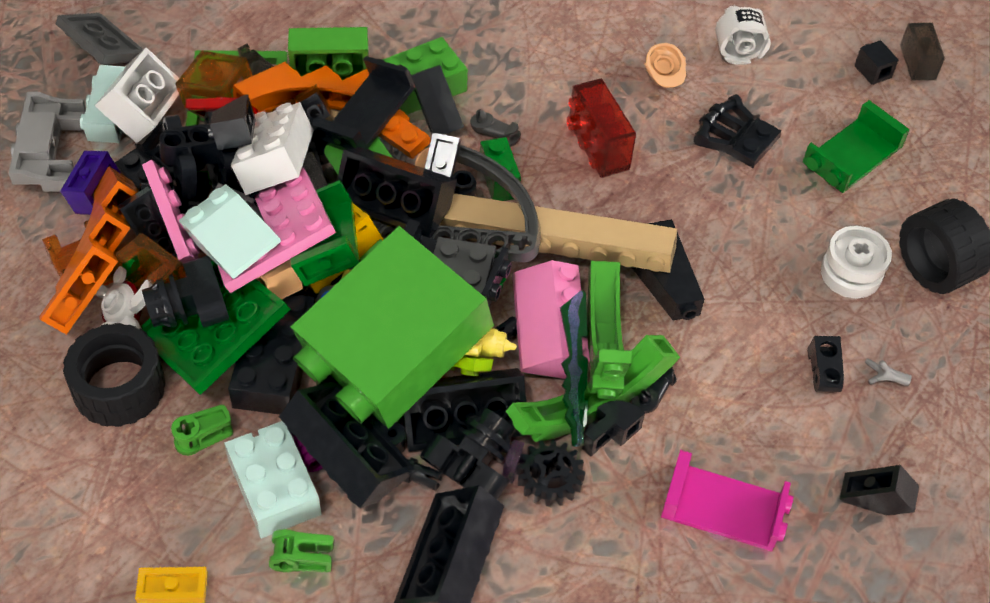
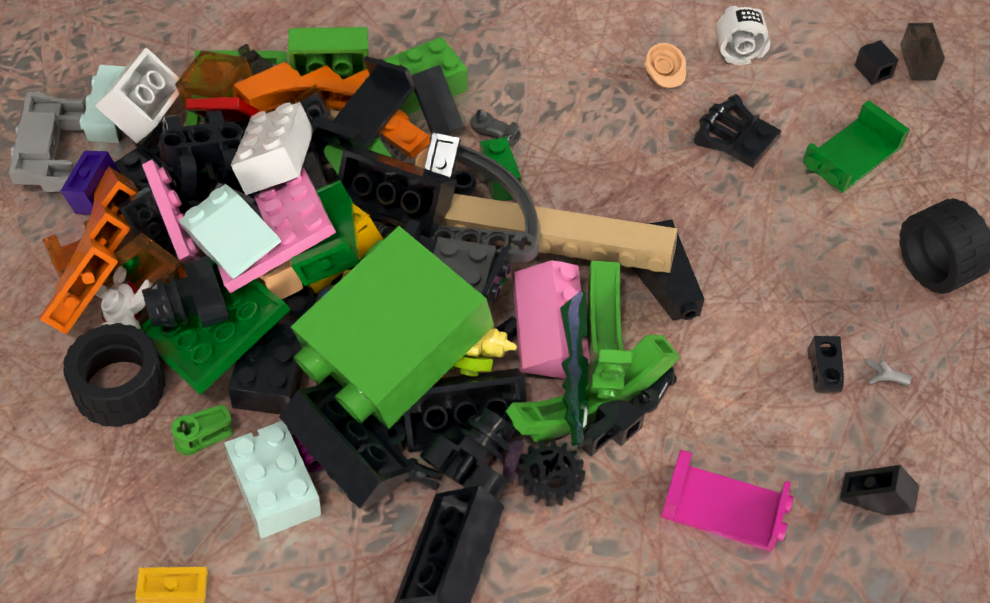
(99, 37): dark grey plate -> none
(232, 124): black slope -> none
(297, 549): bright green piece -> none
(601, 128): clear red brick -> none
(856, 262): white wheel -> none

